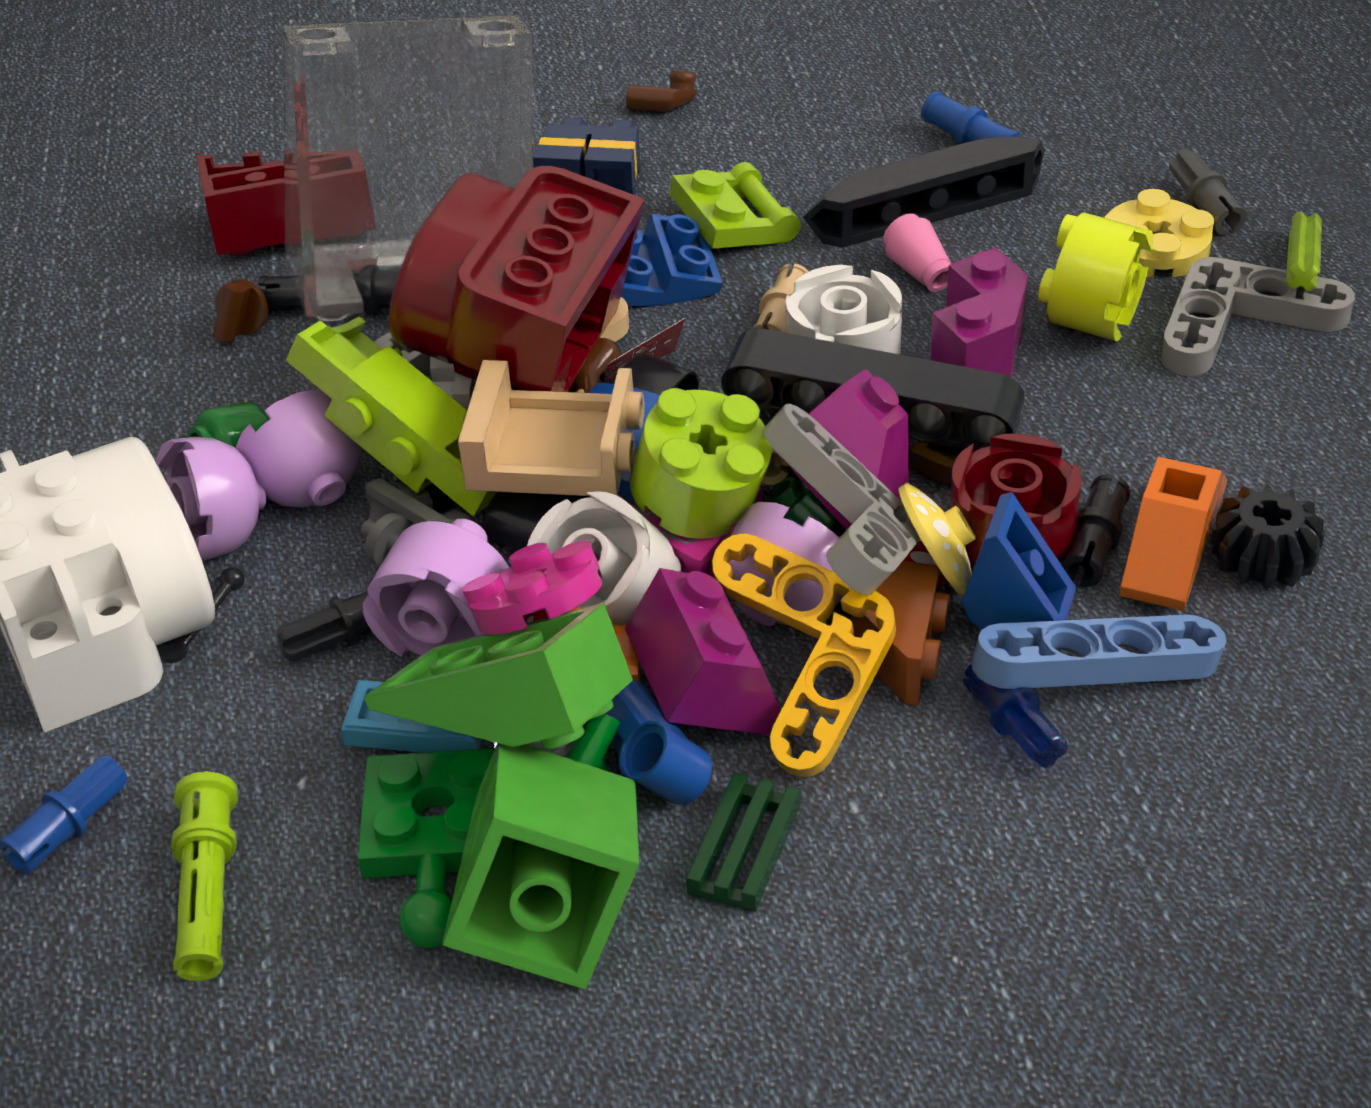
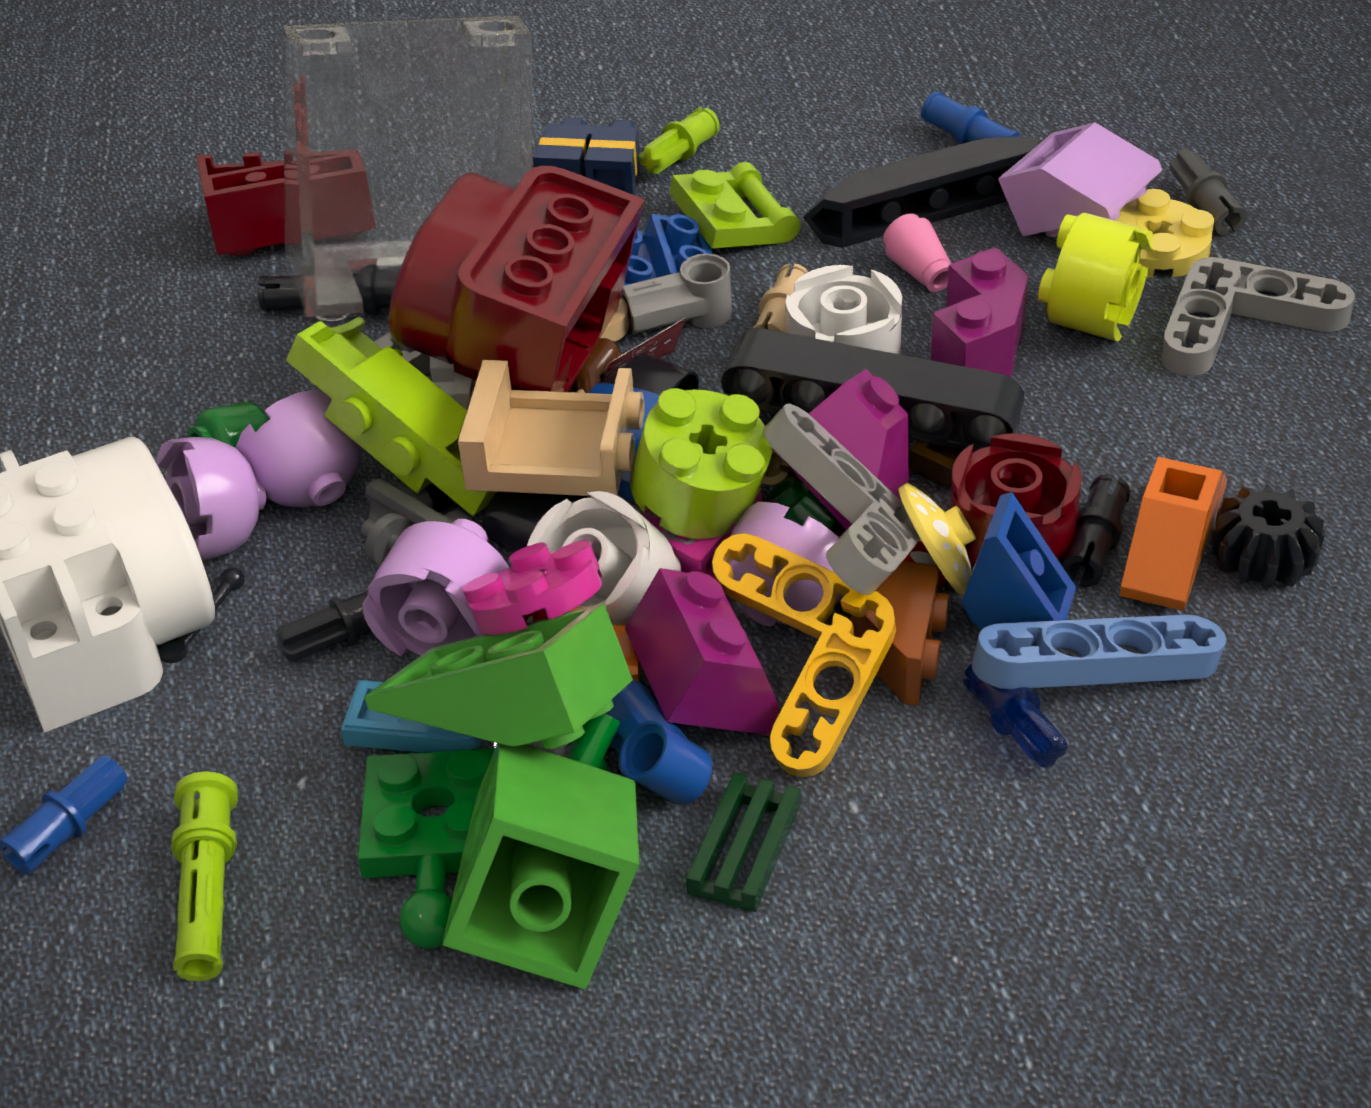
(239, 310): reddish brown plate -> none
(663, 98): reddish brown arm -> none
(679, 140): none -> lime axle
(695, 293): none -> light grey piece
(1076, 174): none -> lavender slope
(1304, 251): lime axle -> none

